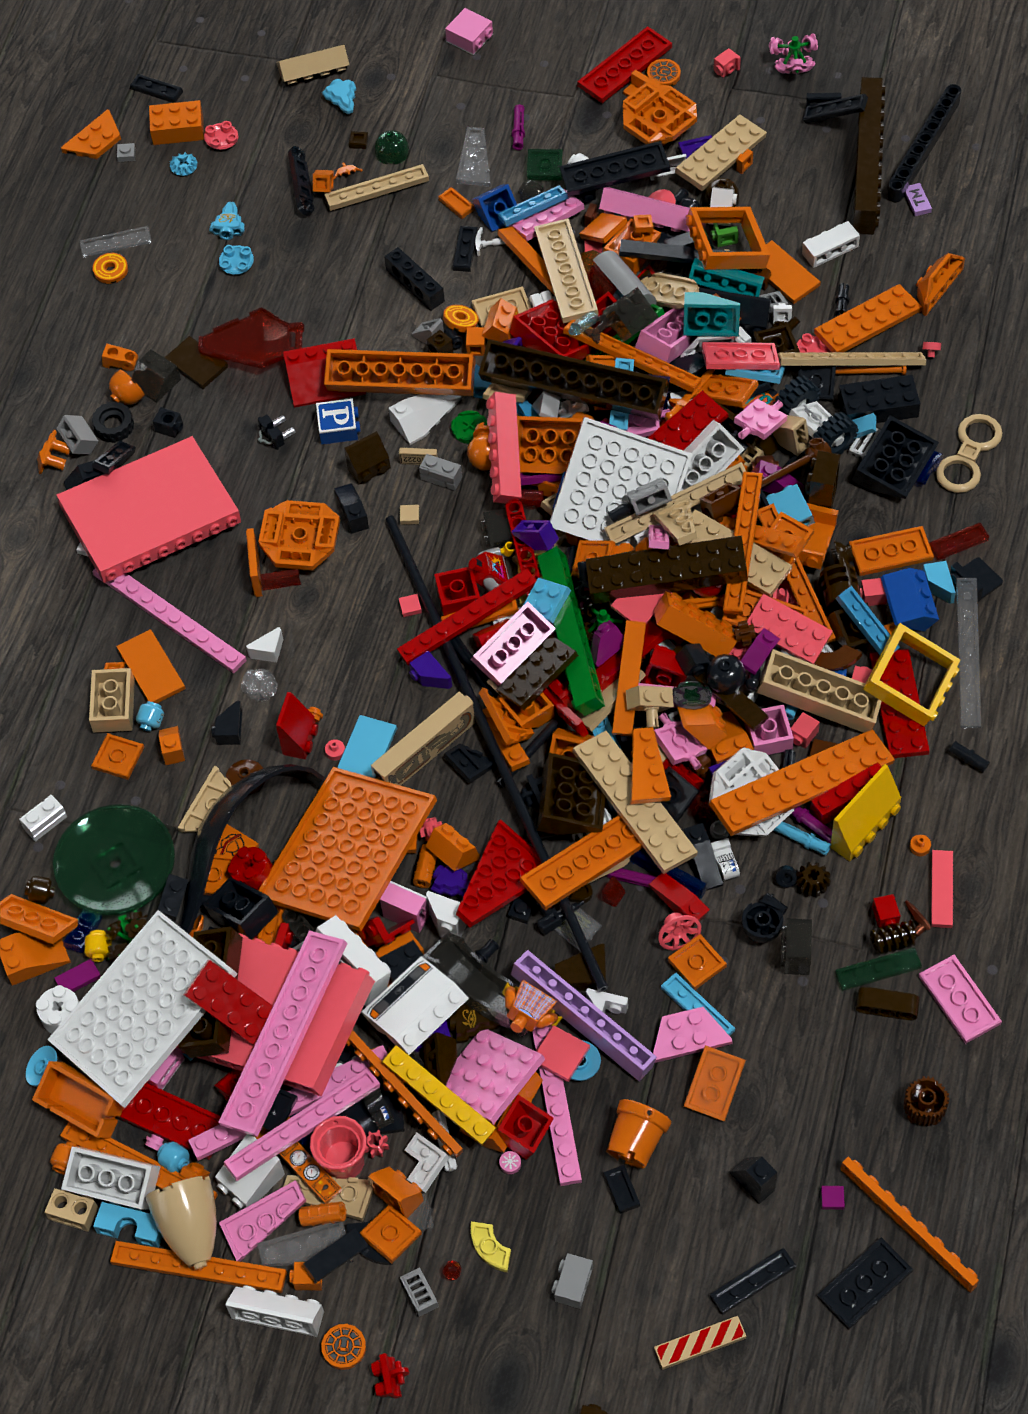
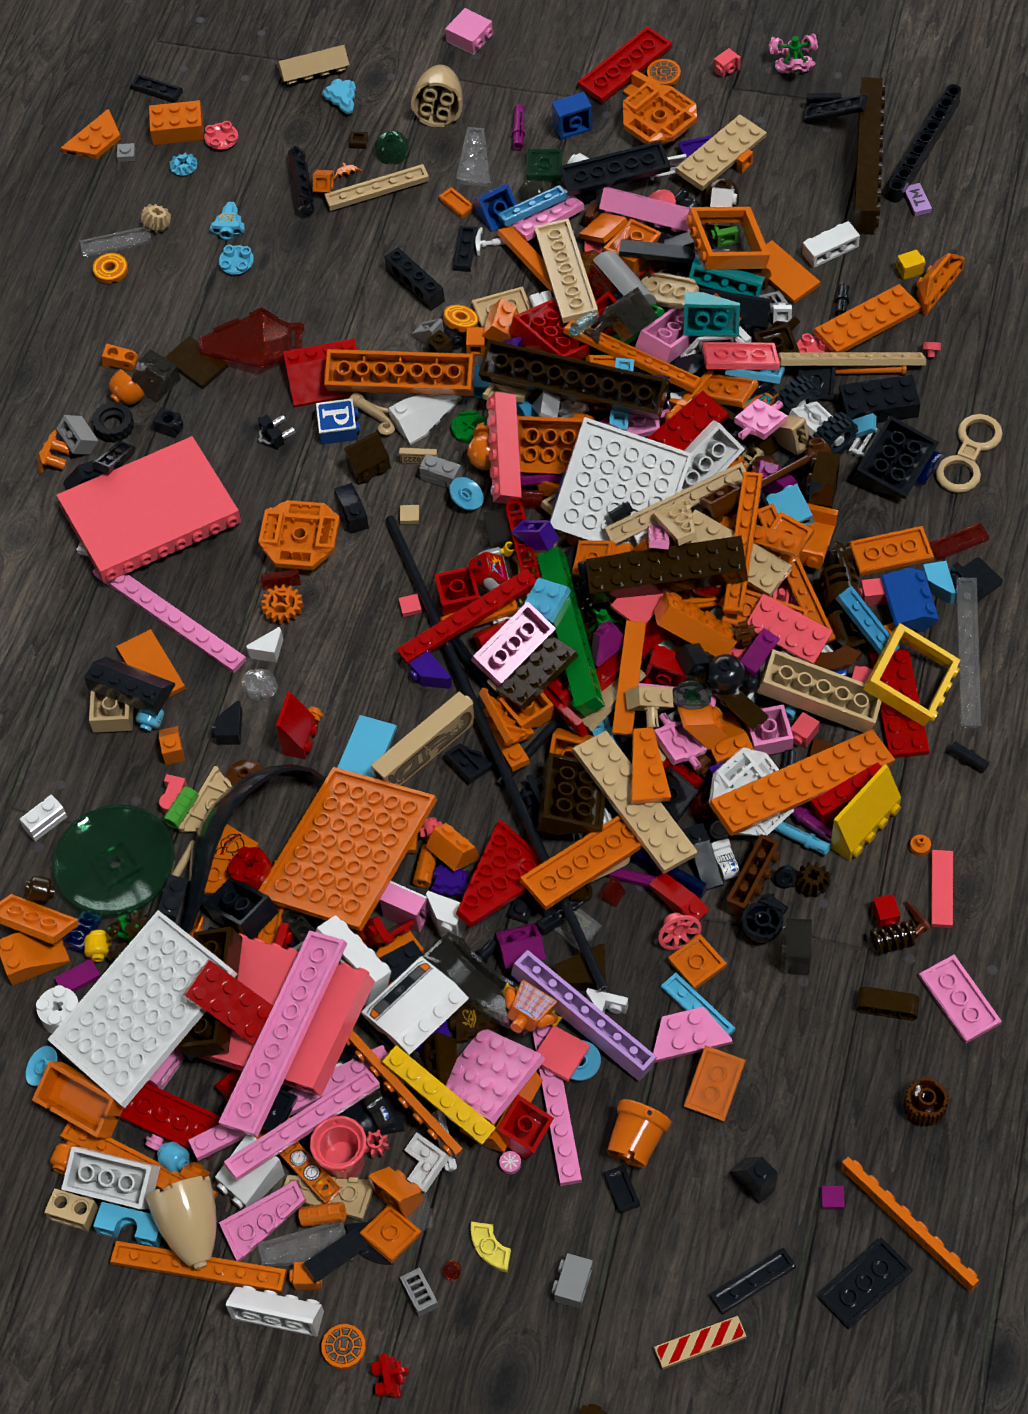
(117, 756): orange tile -> none
(128, 685): none -> black slope
(155, 218): none -> tan gear
(173, 787): none -> coral leg
(180, 807): none -> bright green axle
(183, 861): none -> tan bar
(254, 564): orange tile -> none
(282, 604): none -> orange gear
(334, 750): coral tile -> none
(387, 426): none -> tan plant
(442, 85): none -> tan cylinder
(466, 493): none -> medium azure dish
(517, 941): none -> magenta slope
(572, 115): none -> blue brick
(643, 223): orange plate -> none
(649, 496): light grey brick -> none
(753, 875): none -> reddish brown brick
(878, 969): clear green tile -> none
(910, 264): none -> yellow brick

